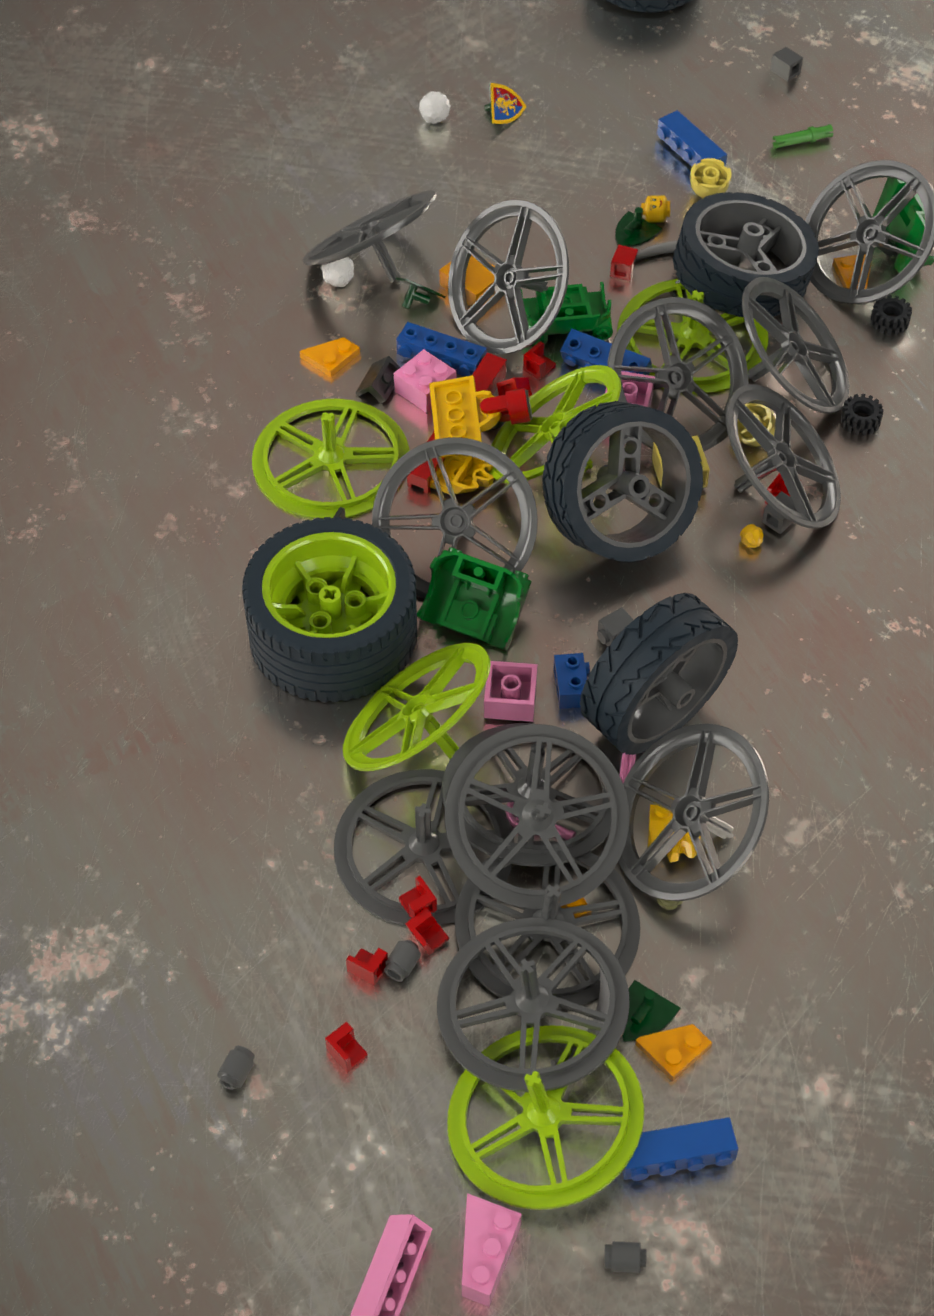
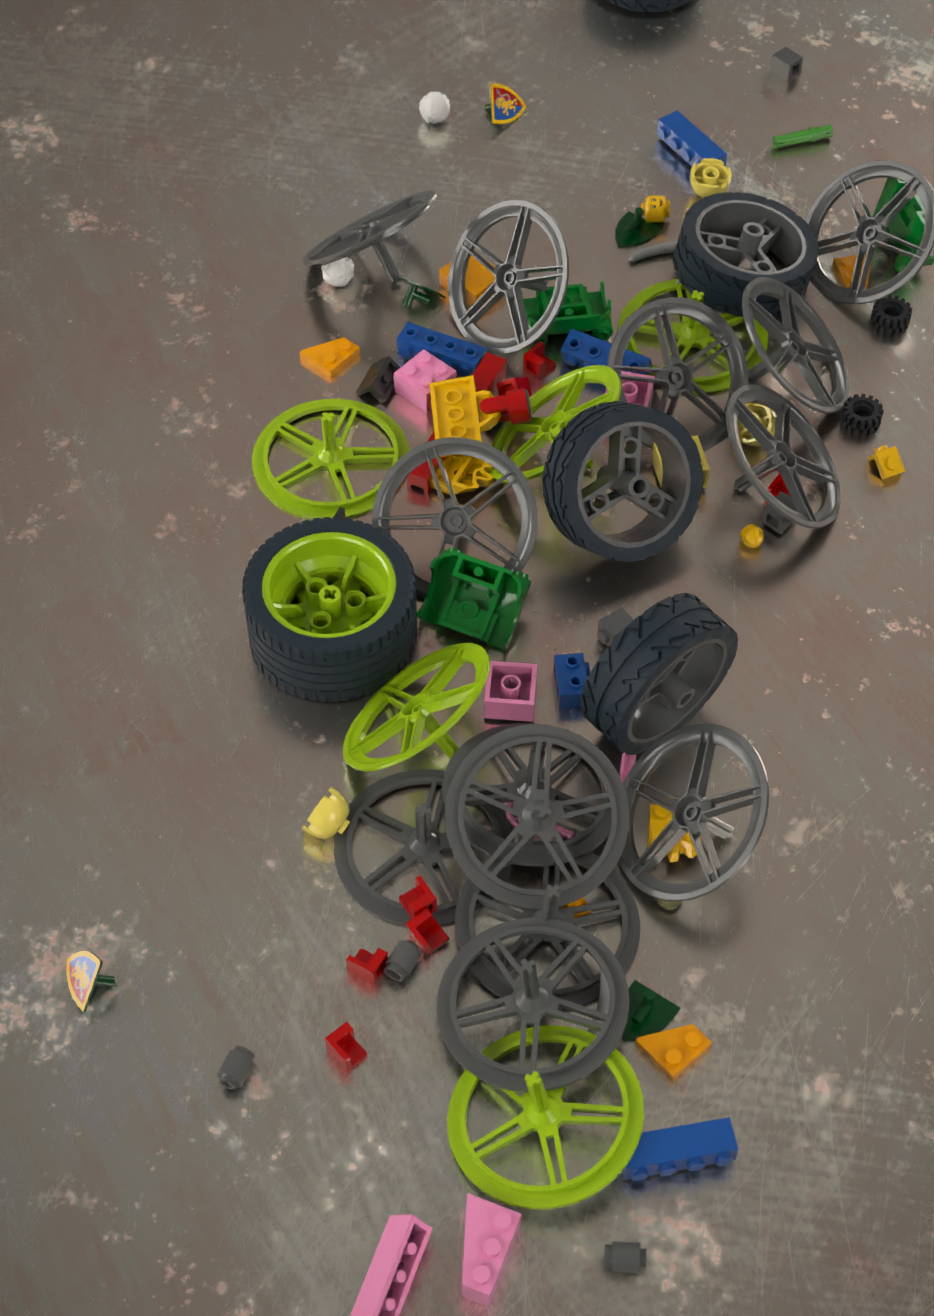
(83, 975): none -> shield
(328, 816): none -> light yellow cylinder
(623, 263): red panel -> none
(887, 461): none -> yellow bracket

